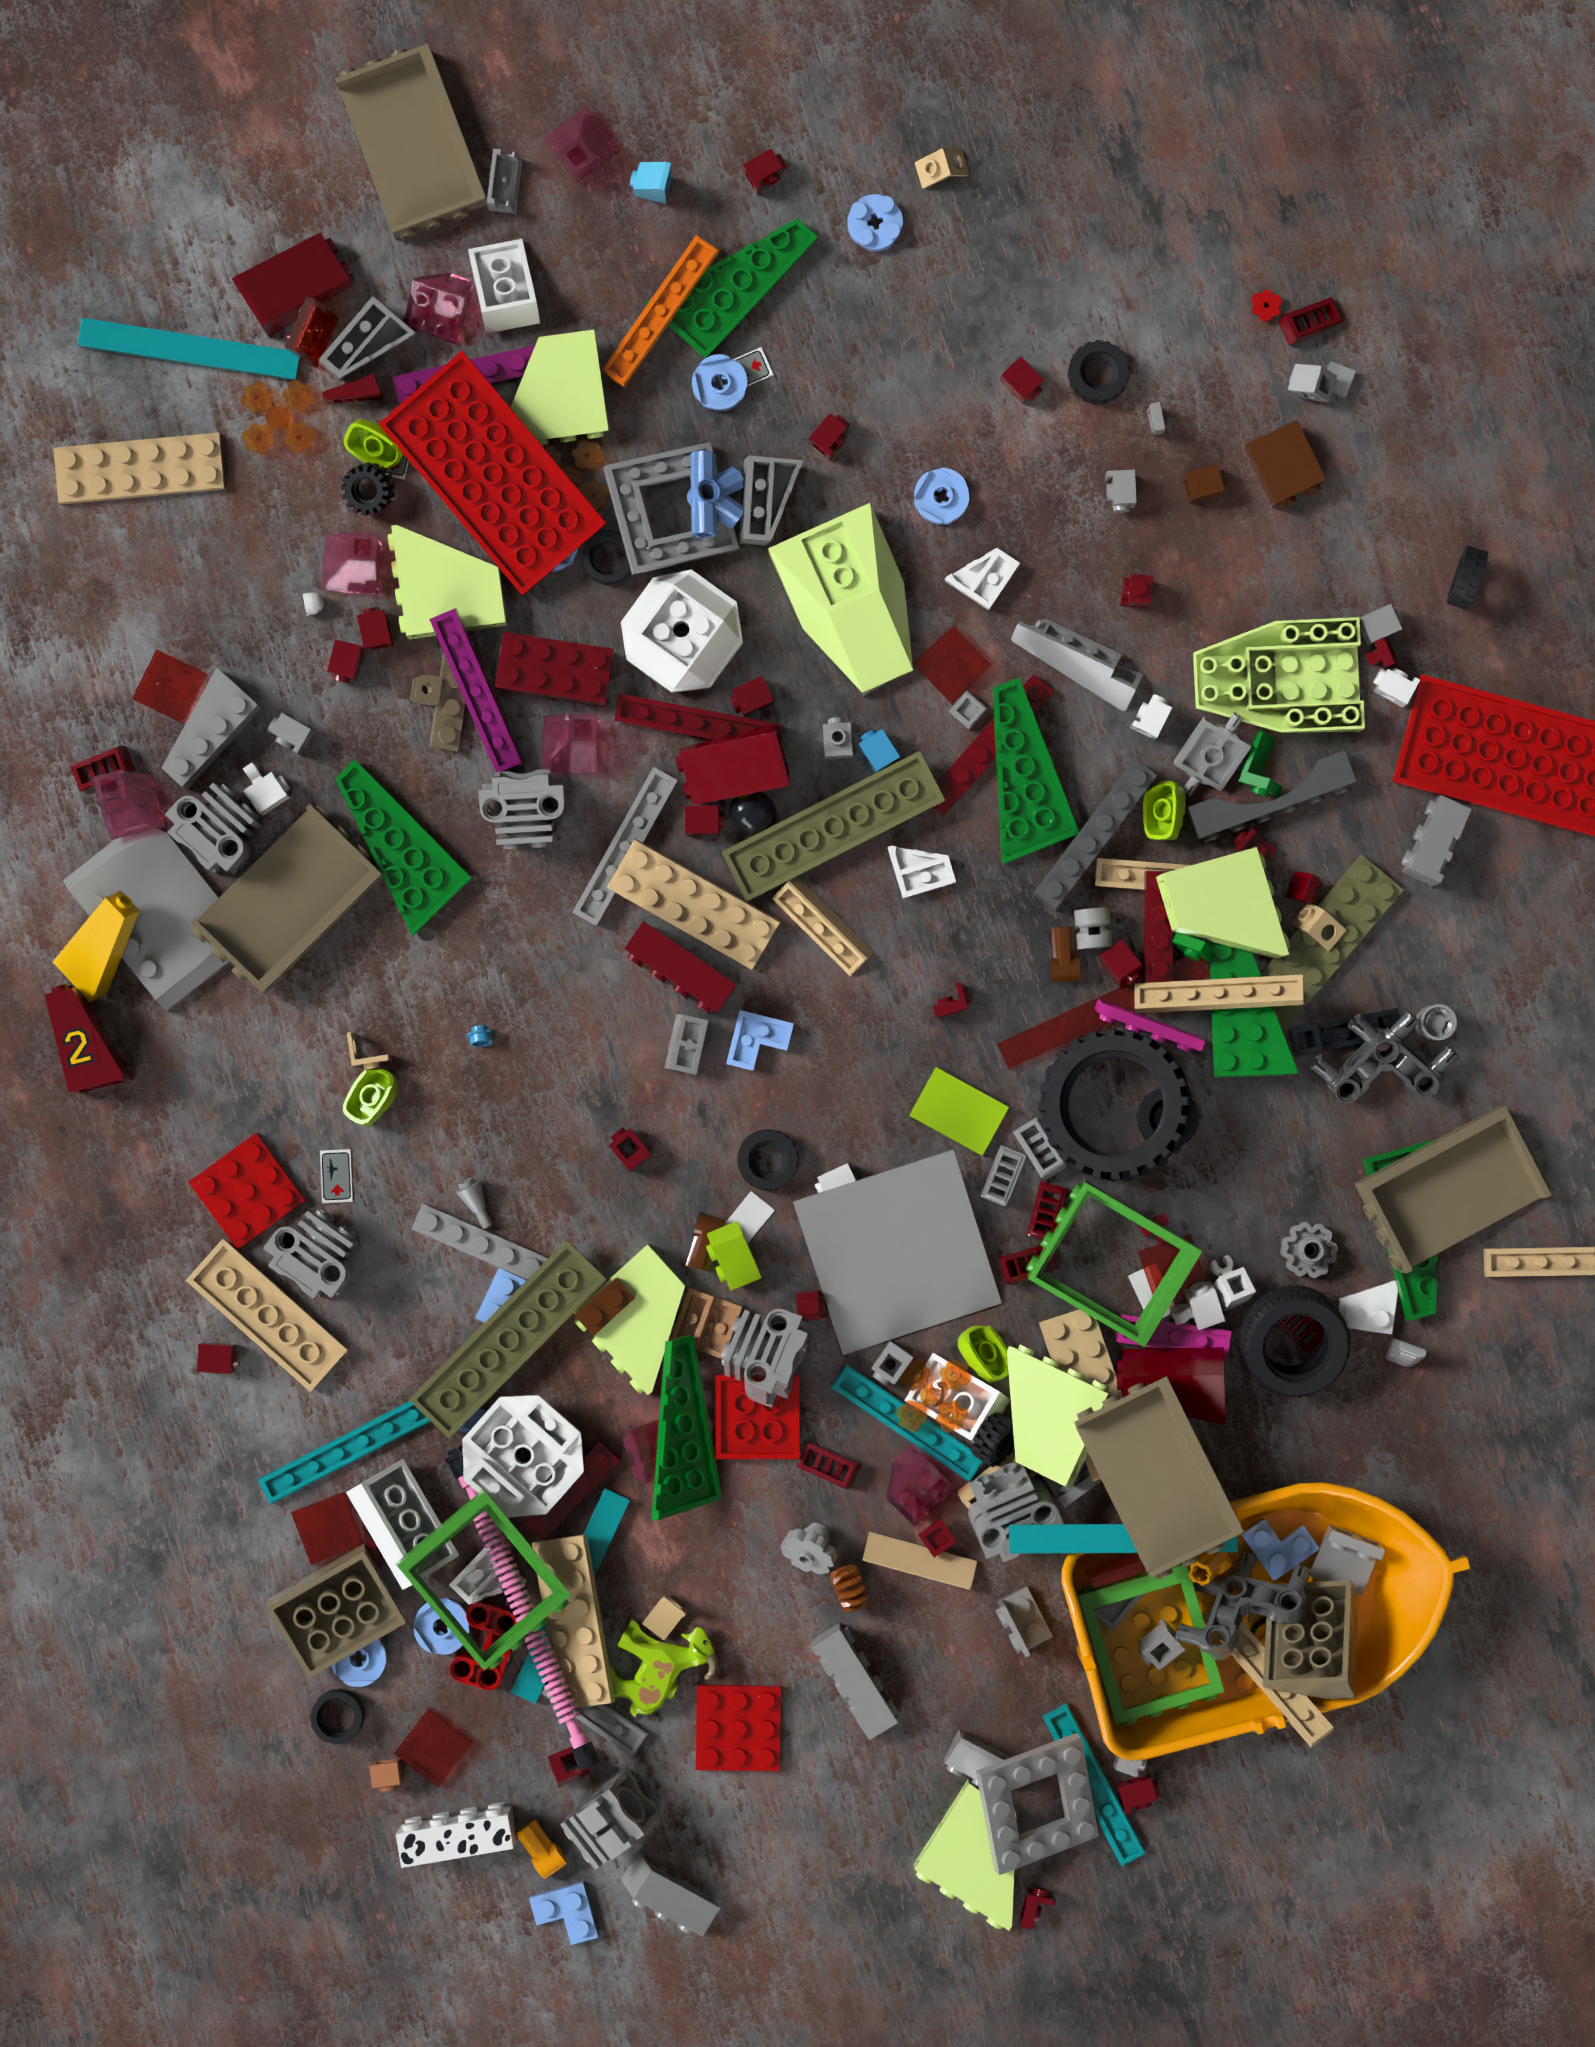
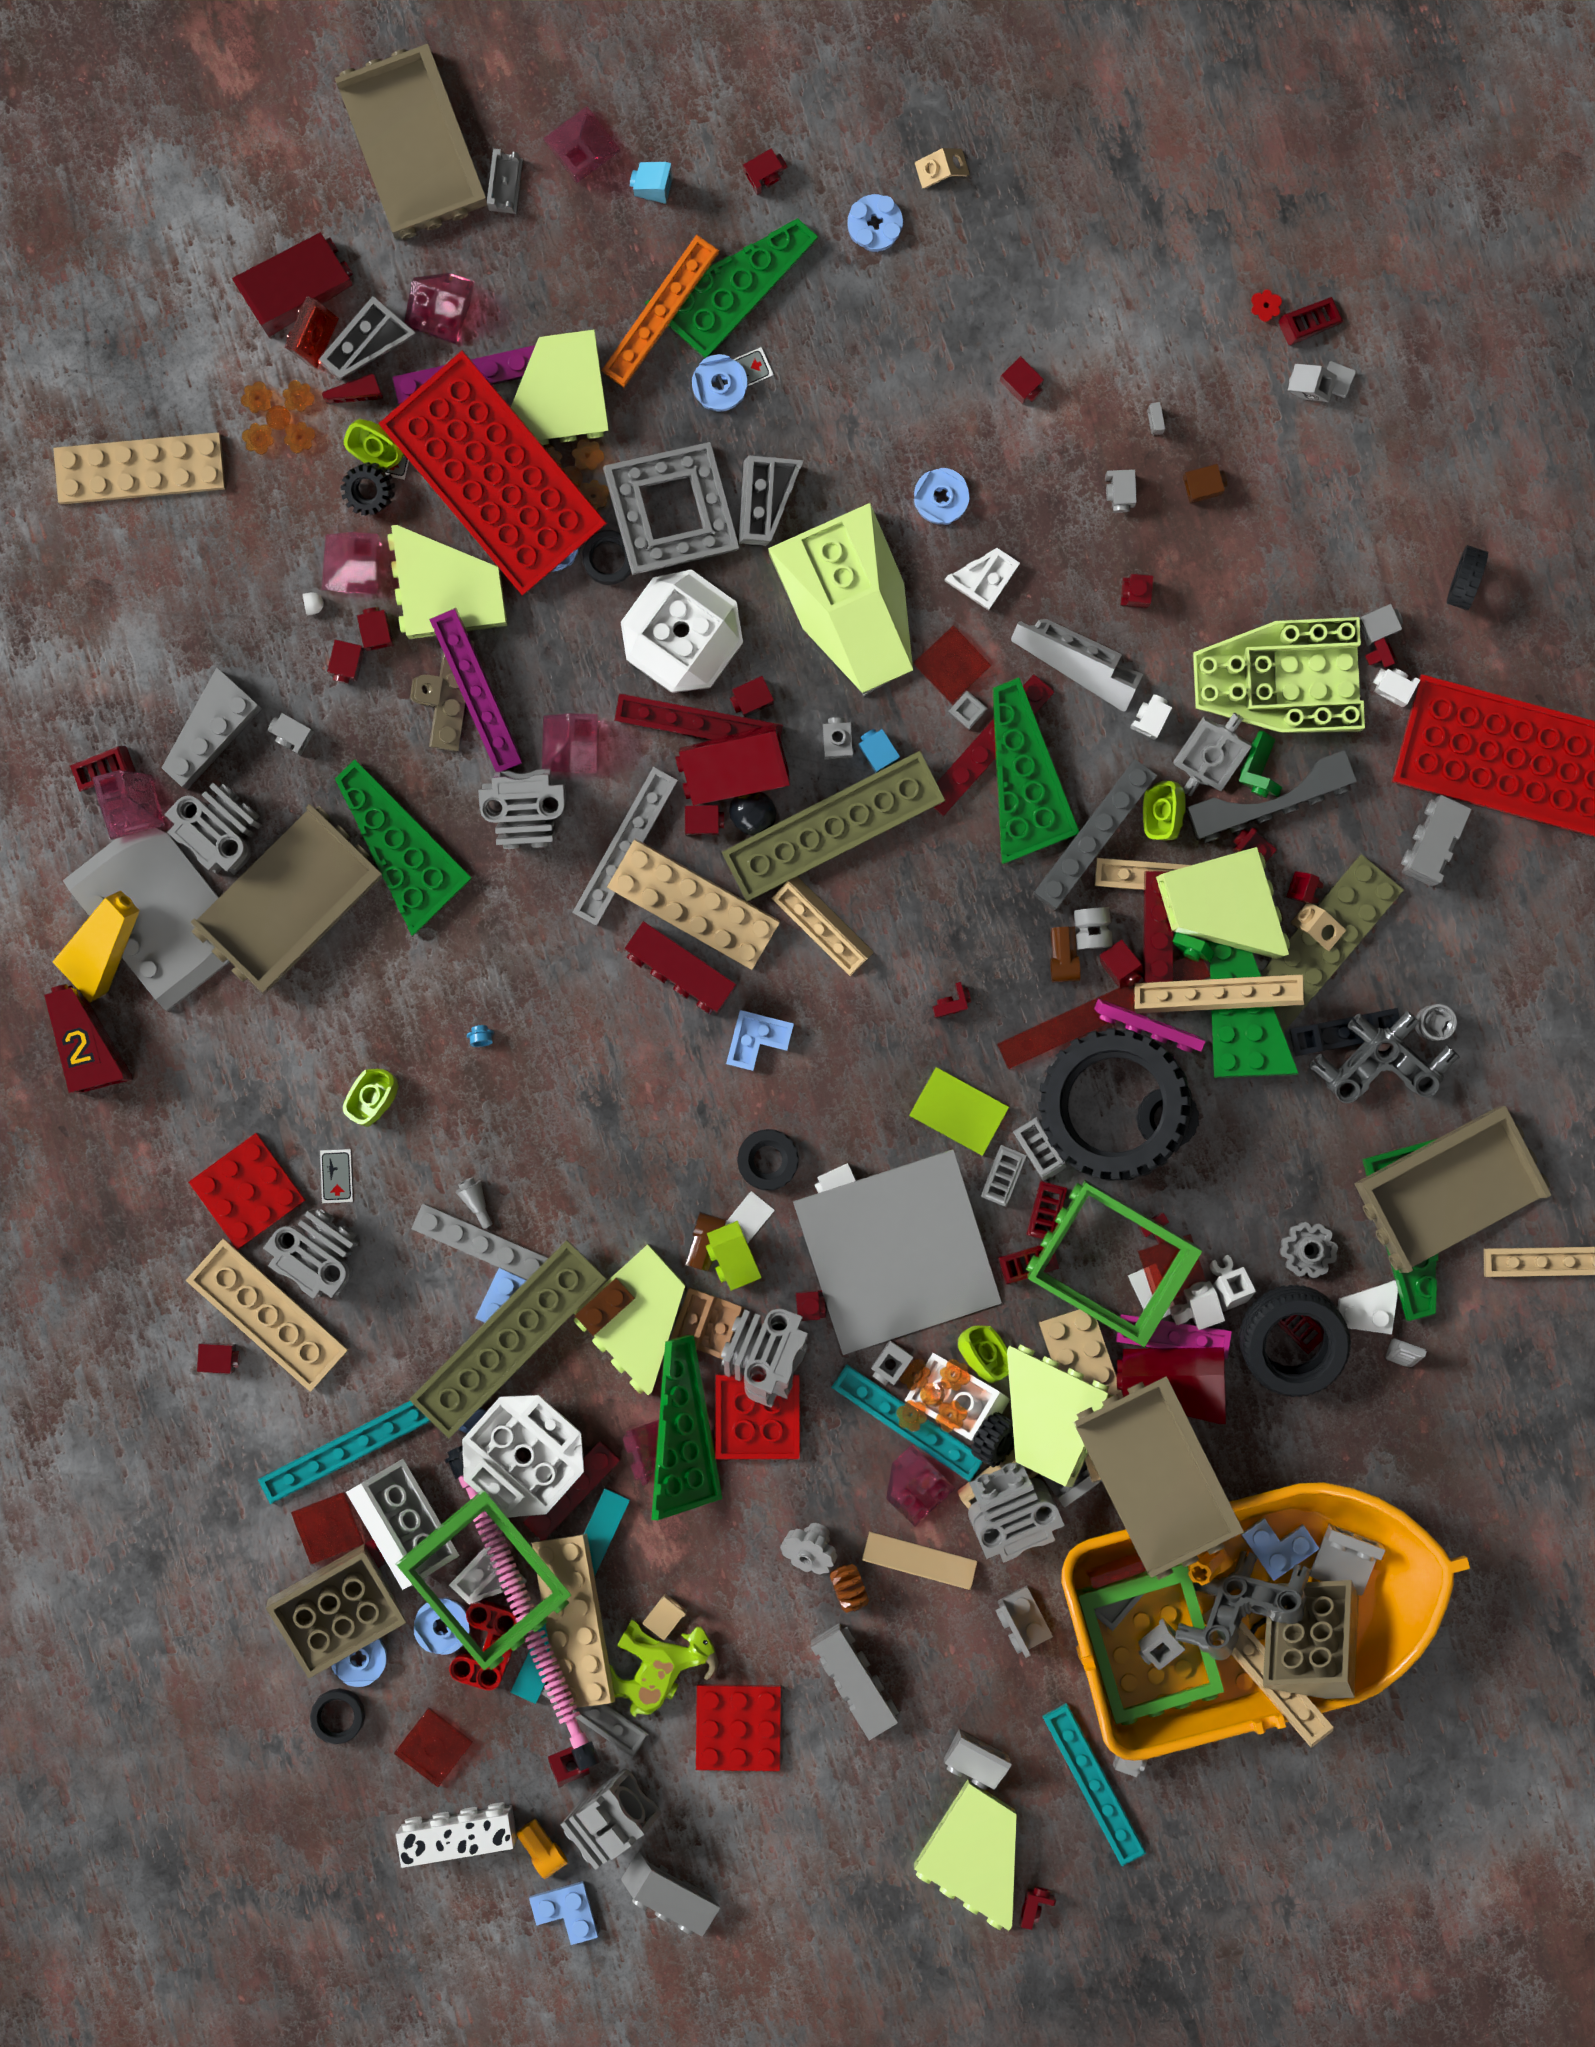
(169, 686): clear red tile -> none
(188, 349): teal tile -> none
(265, 791): white brick -> none
(368, 1063): tan bracket -> none
(386, 1774): nougat plate -> none
(504, 286): white slope -> none
(554, 669): dark red brick -> none
(632, 1159): dark red brick -> none
(686, 1044): light grey hinge -> none
(717, 488): medium blue piece -> none
(829, 435): dark red brick -> none
(852, 1472): dark red slope -> none
(920, 870): white wing -> none
(937, 1537): dark red tile -> none
(995, 1785): light grey plate -> none
(1078, 1539): teal tile -> none
(1104, 351): black tyre -> none
(1138, 1792): dark red brick -> none
(1285, 465): reddish brown brick -> none

